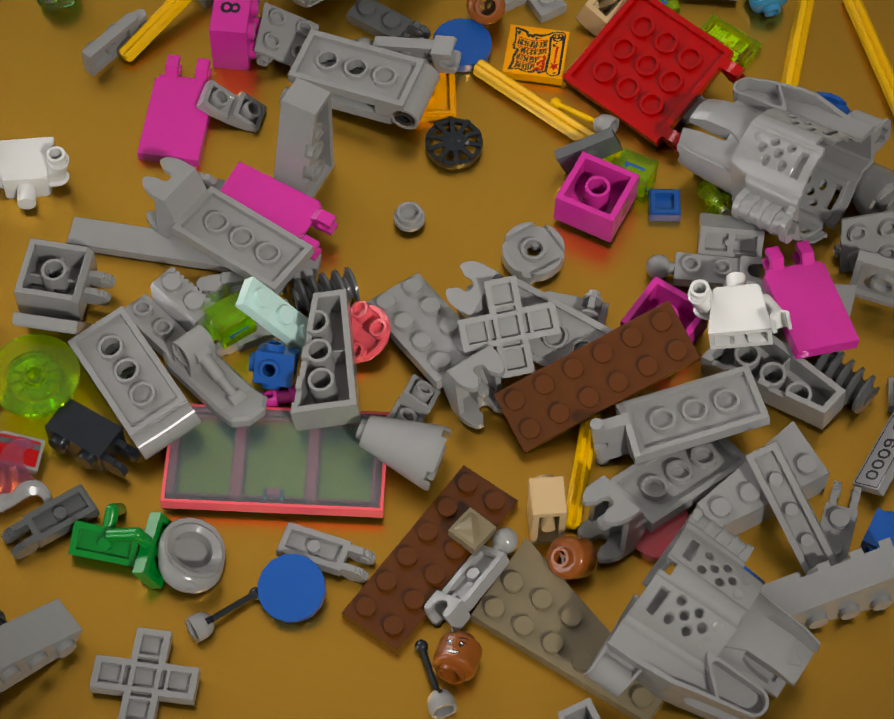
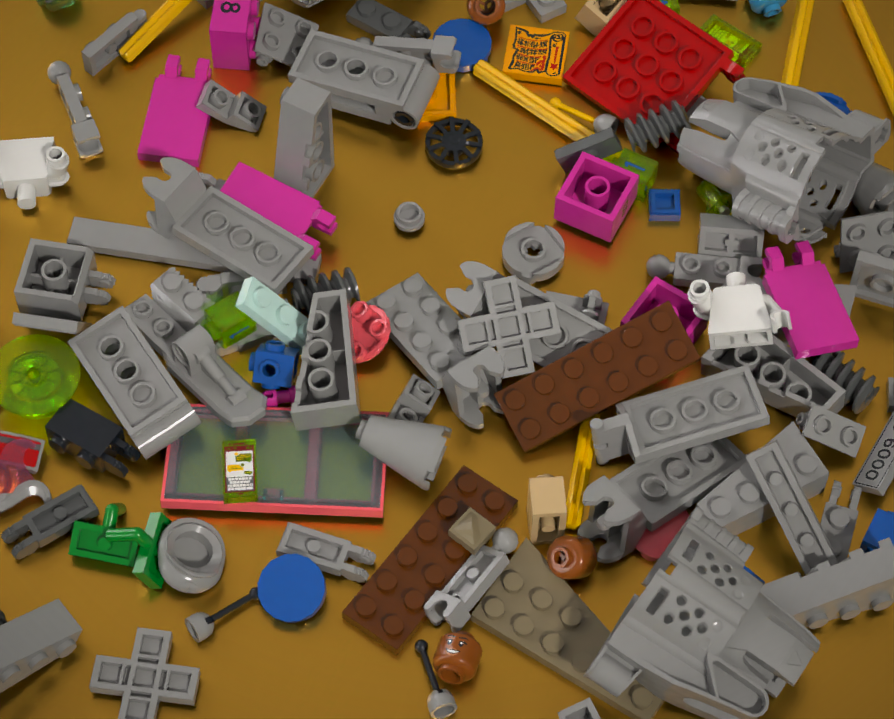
(83, 126): none -> light grey plate
(239, 471): none -> tile
(656, 126): none -> dark grey piece
(831, 430): none -> light grey hinge

